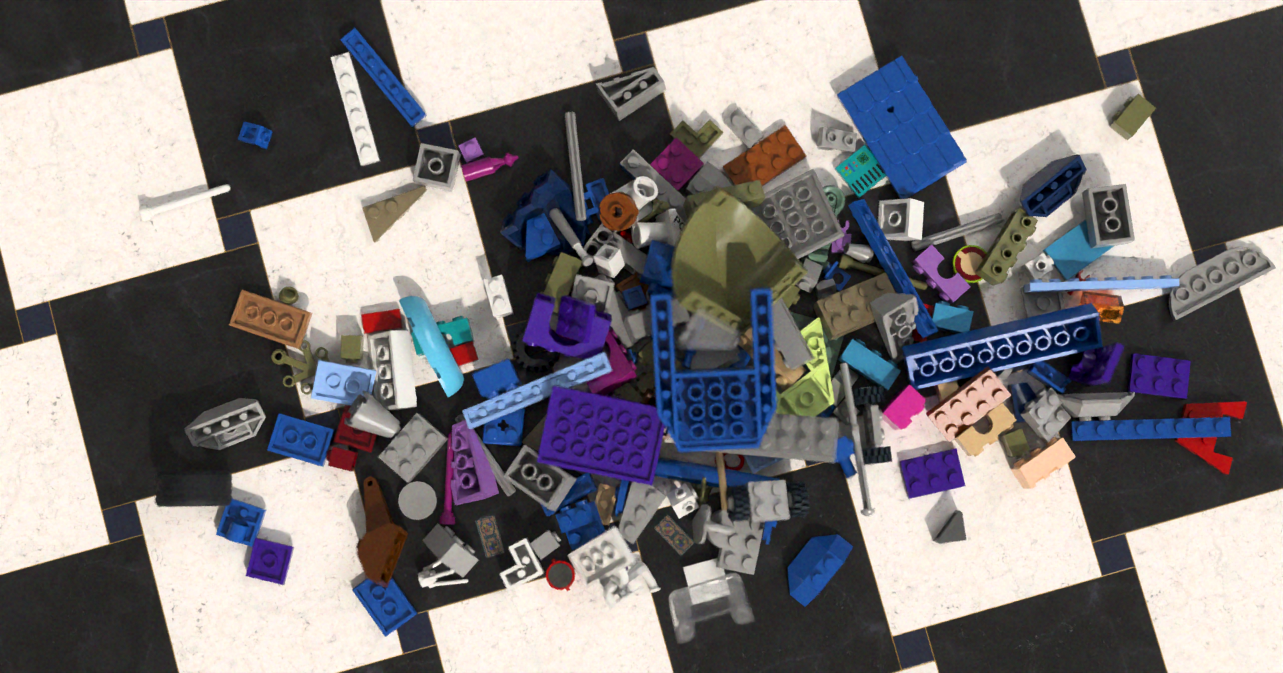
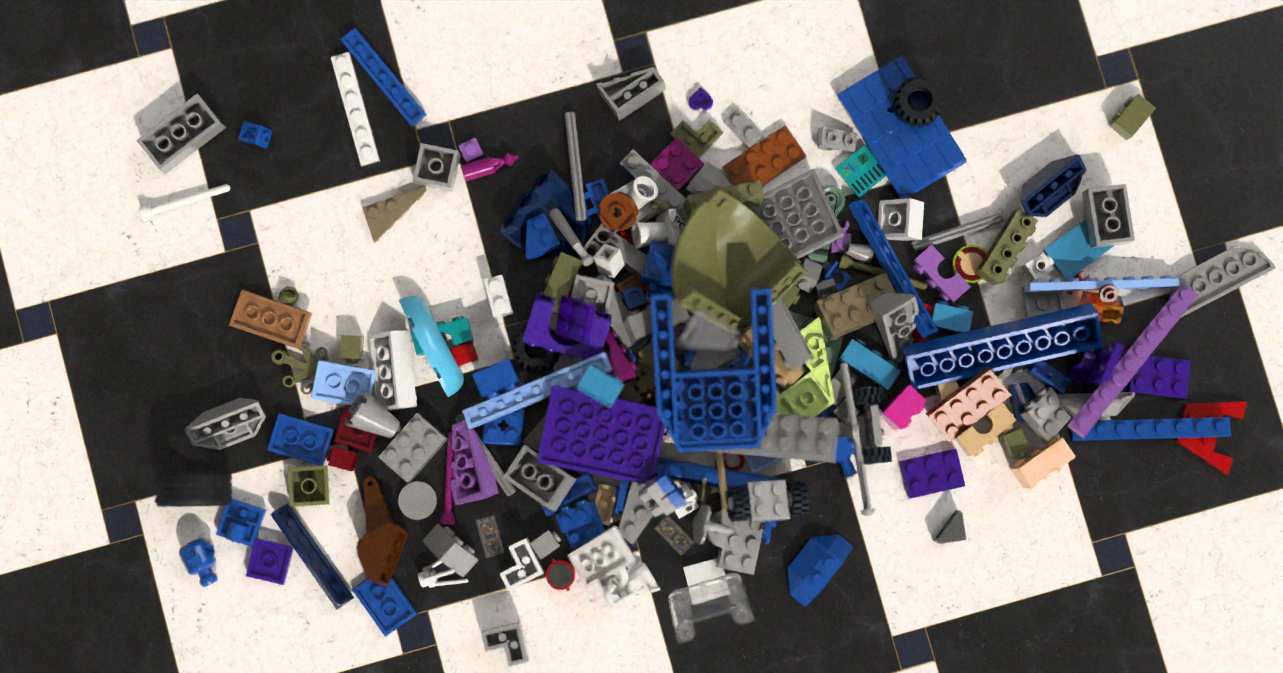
(181, 133): none -> light grey brick
(198, 559): none -> blue piece
(308, 485): none -> olive slope
(312, 556): none -> dark blue plate
(382, 321): red tile -> none
(509, 637): none -> light grey brick
(600, 386): none -> dark azure brick
(664, 492): none -> hips
(700, 100): none -> dark purple tile
(922, 86): none -> black tyre
(1105, 289): none -> plate
(1132, 360): none -> medium lavender plate

